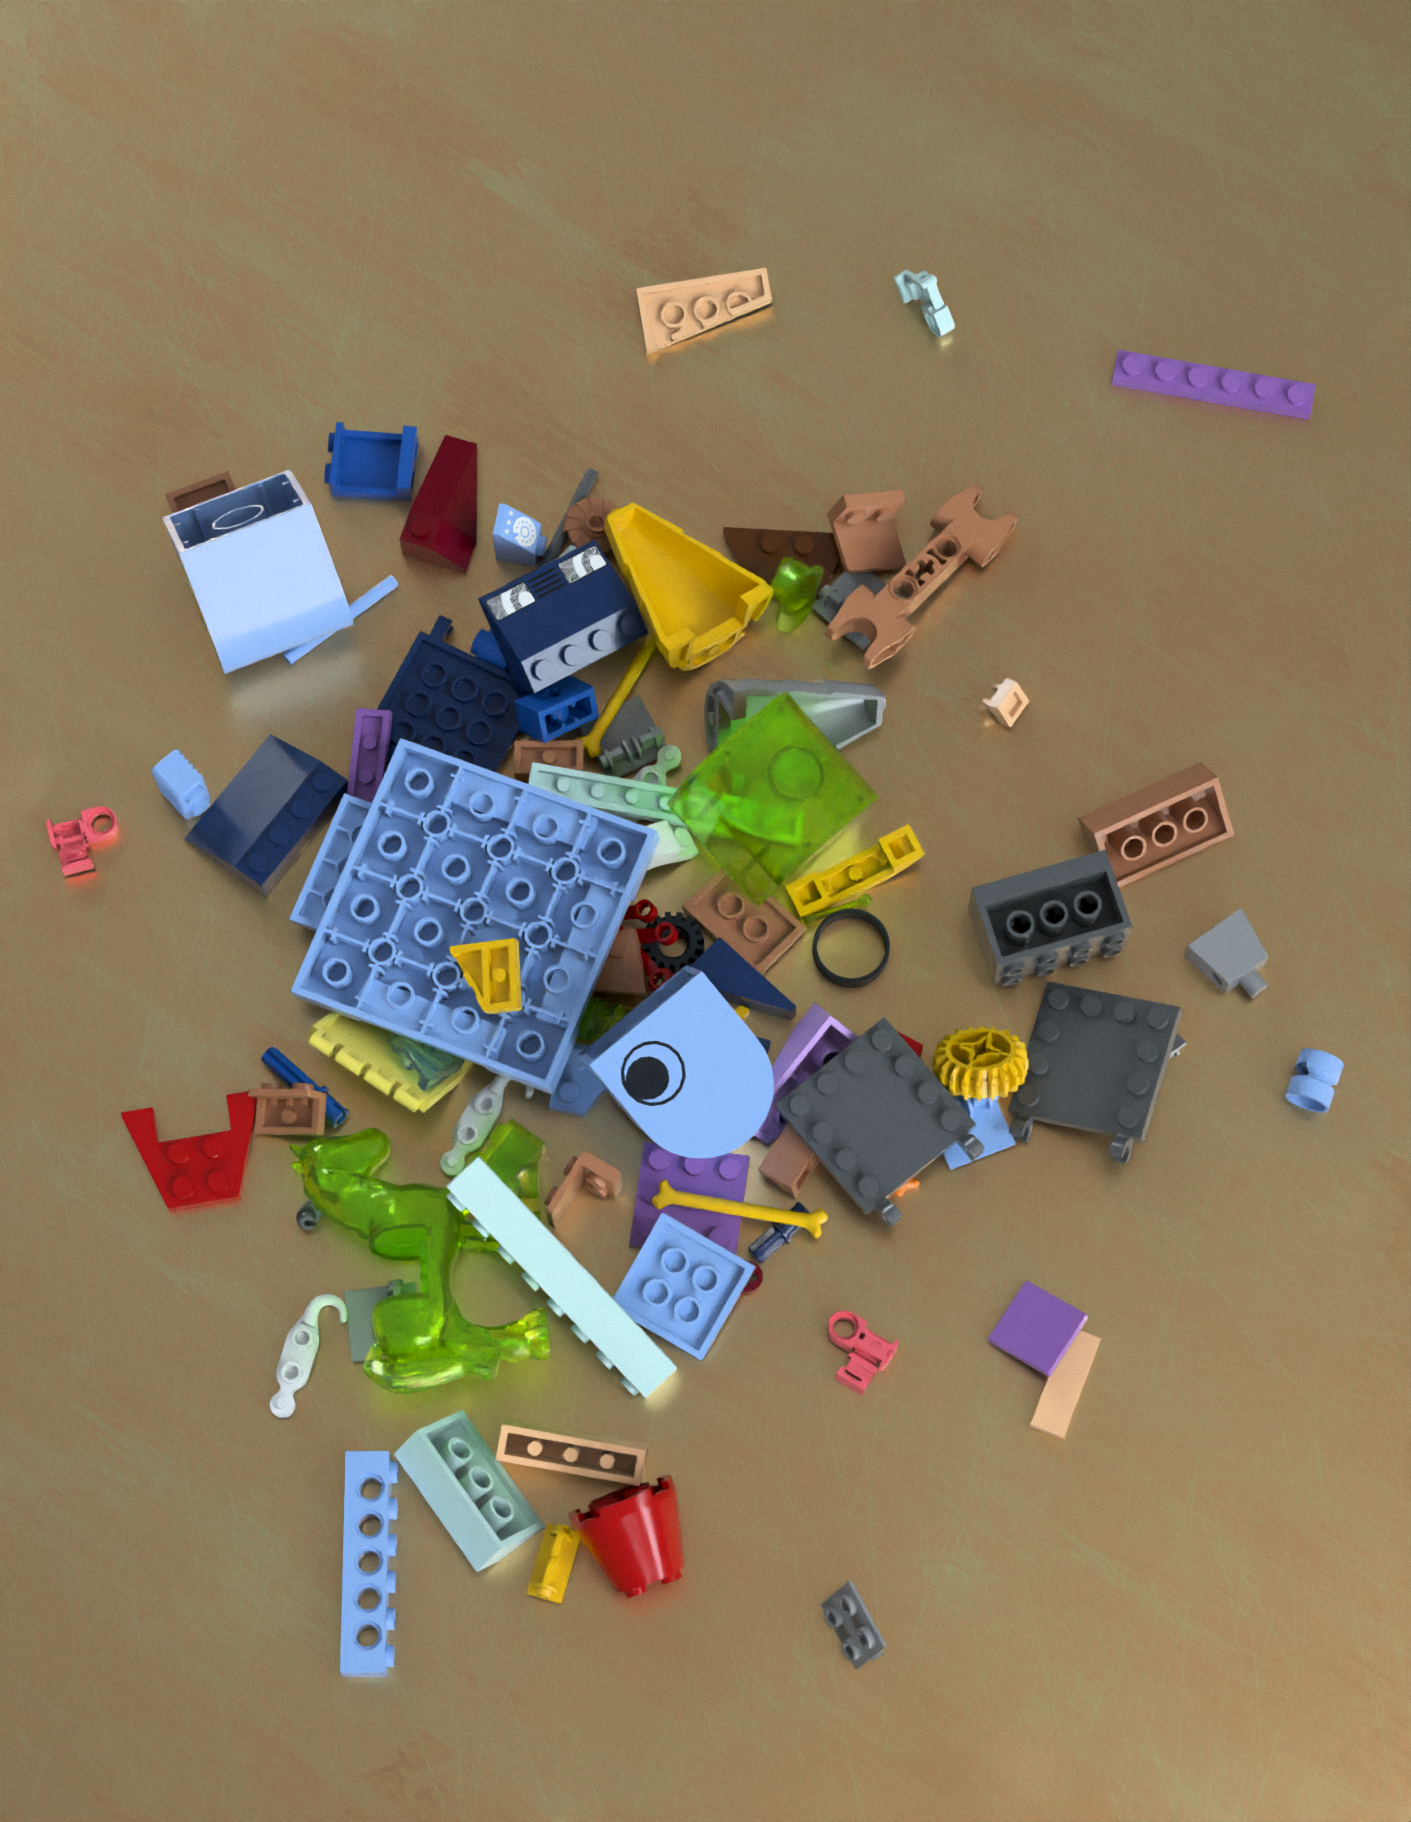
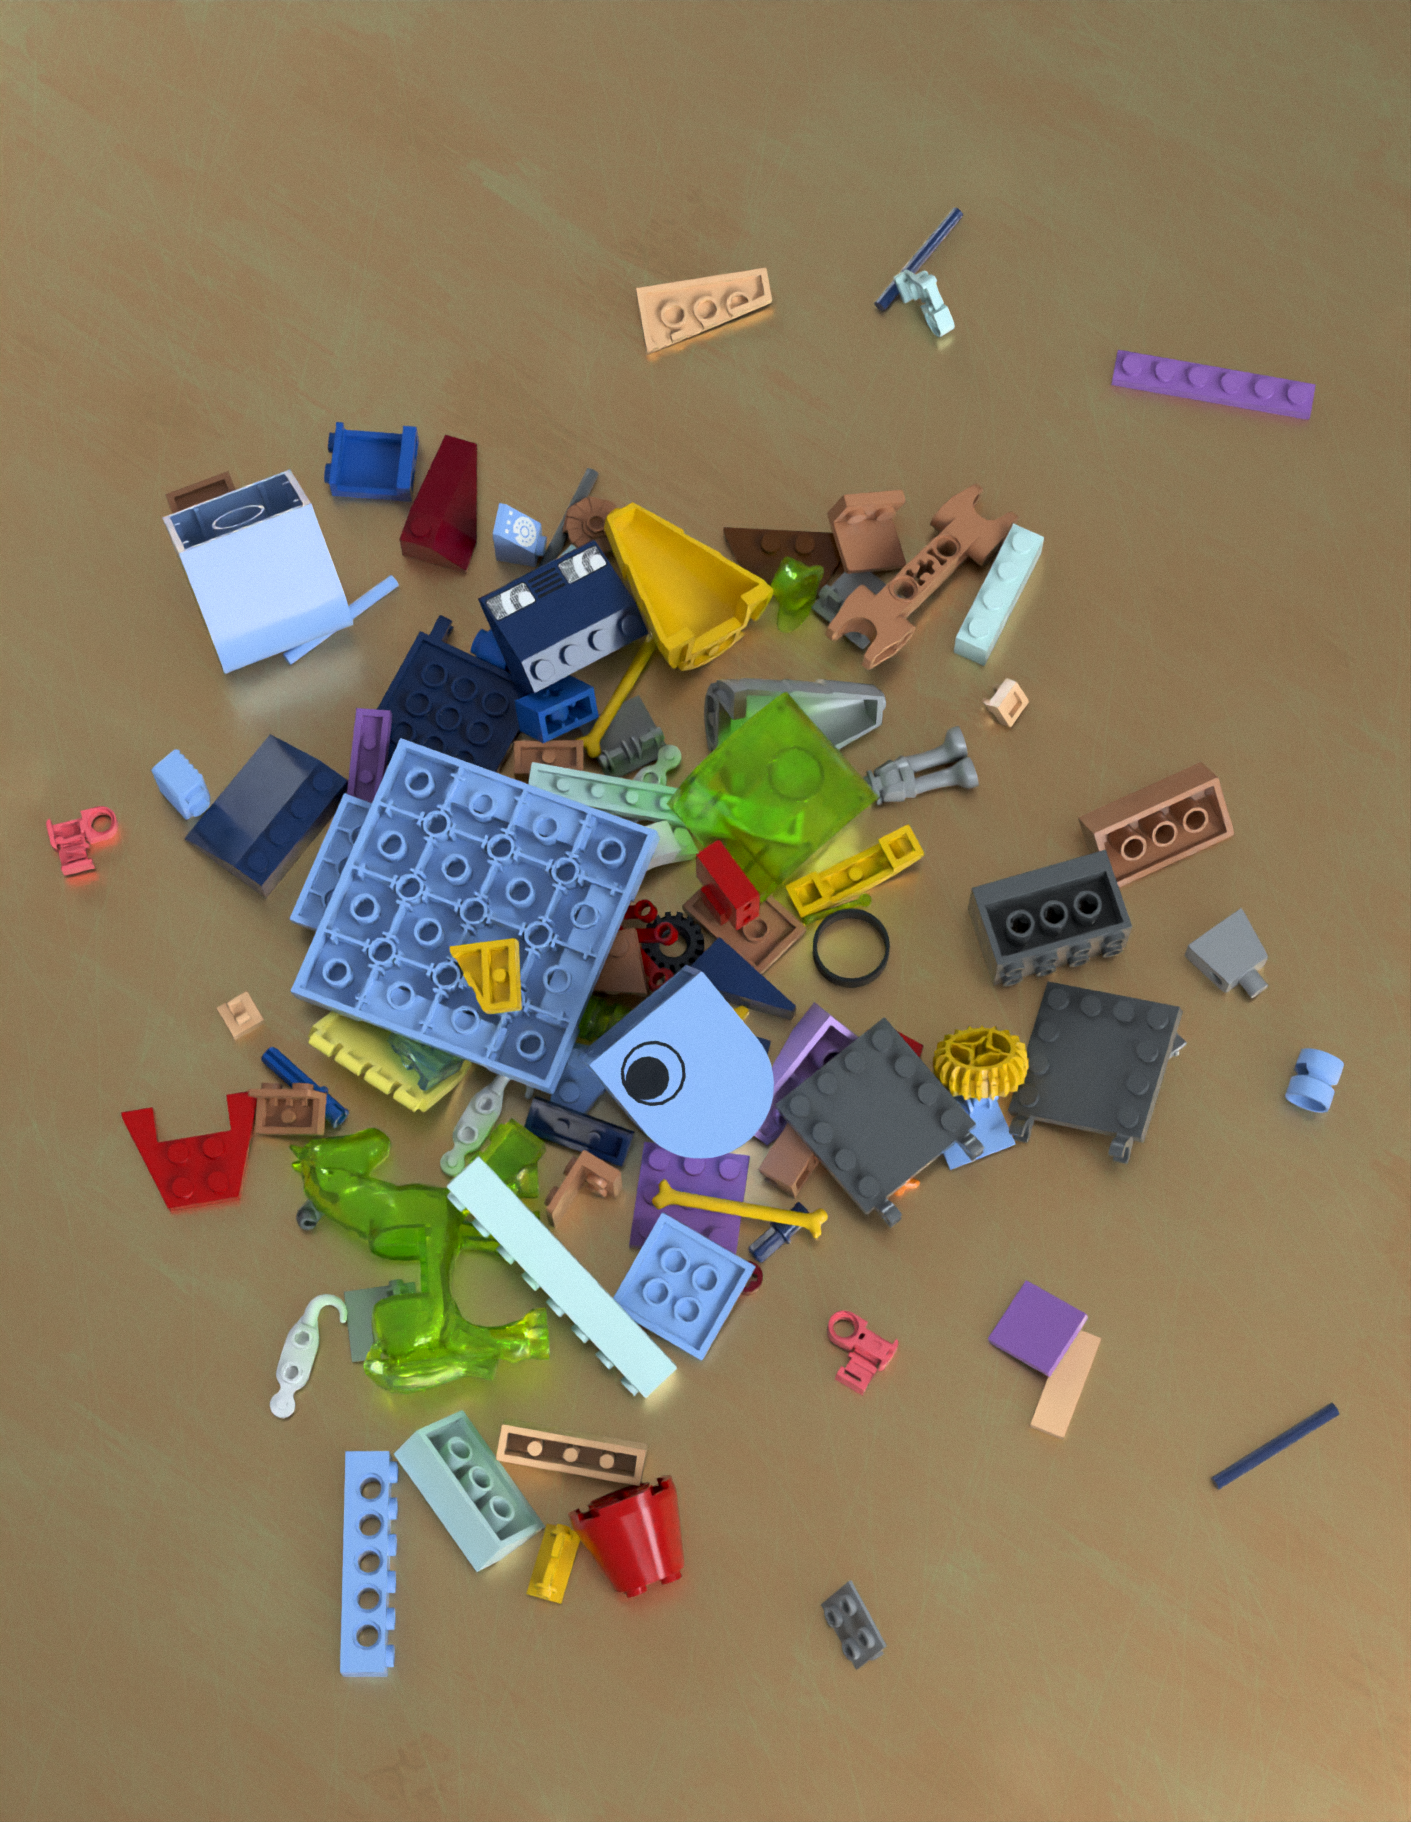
(241, 1015): none -> light nougat tile
(579, 1131): none -> dark blue tile
(725, 887): none -> red piece
(897, 781): none -> light grey piece
(921, 255): none -> dark blue bar
(998, 594): none -> light aqua brick
(1275, 1446): none -> dark blue bar

